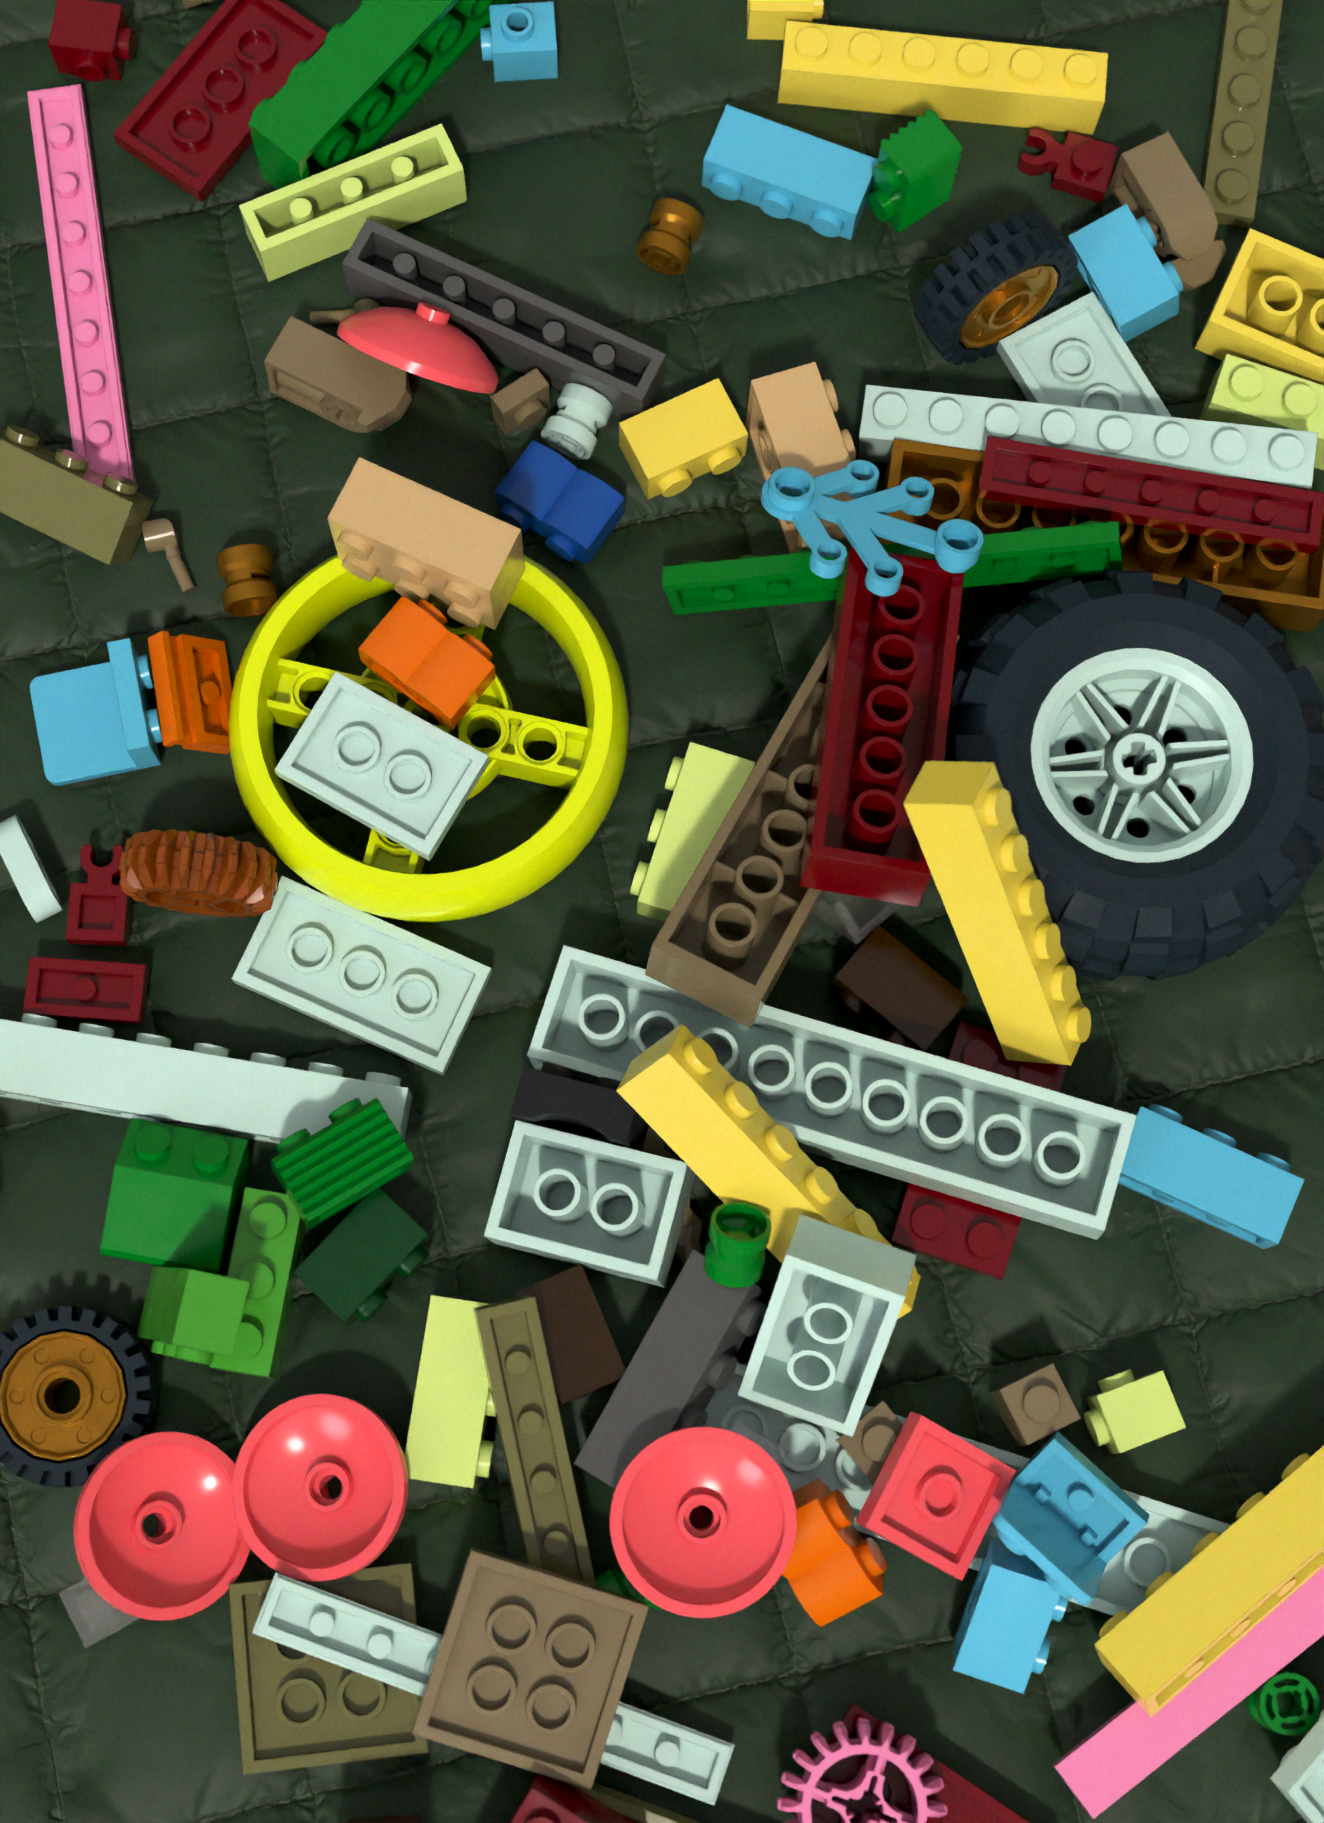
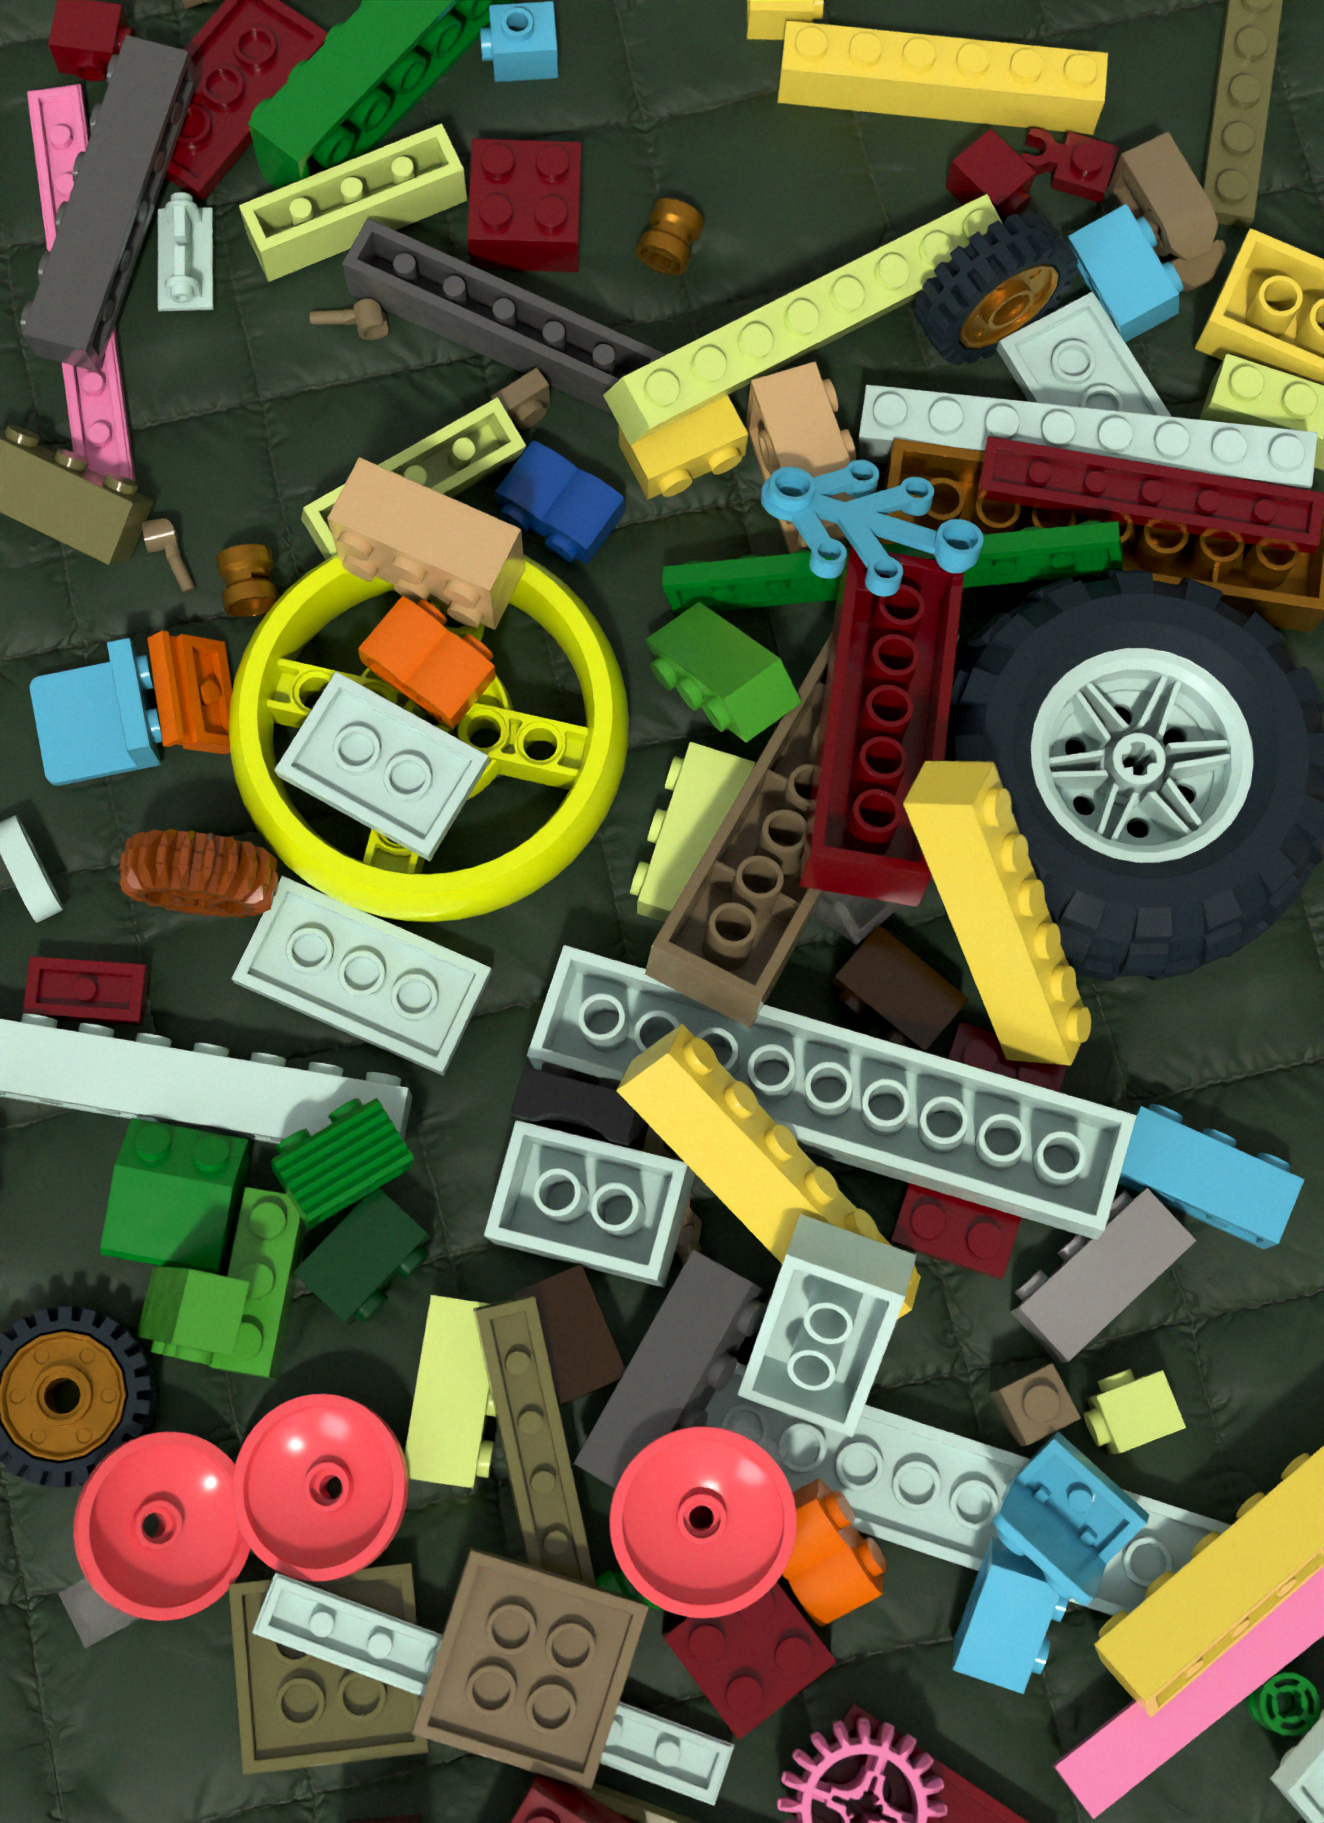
(98, 908): dark red plate -> none
(109, 203): none -> dark grey brick
(185, 255): none -> light aqua hinge
(336, 379): dark tan piece -> none
(421, 345): coral dish -> none
(443, 462): none -> yellowish green brick
(525, 205): none -> dark red brick
(577, 421): light aqua wheel -> none
(722, 672): none -> bright green brick
(737, 1244): green wheel -> none
(750, 1658): none -> dark red brick
(788, 173): medium azure brick -> none
(791, 325): none -> yellowish green brick
(872, 1440): dark tan plate -> none
(914, 171): green brick -> none
(935, 1495): coral plate -> none
(994, 170): none -> dark red brick
(1100, 1275): none -> light grey brick

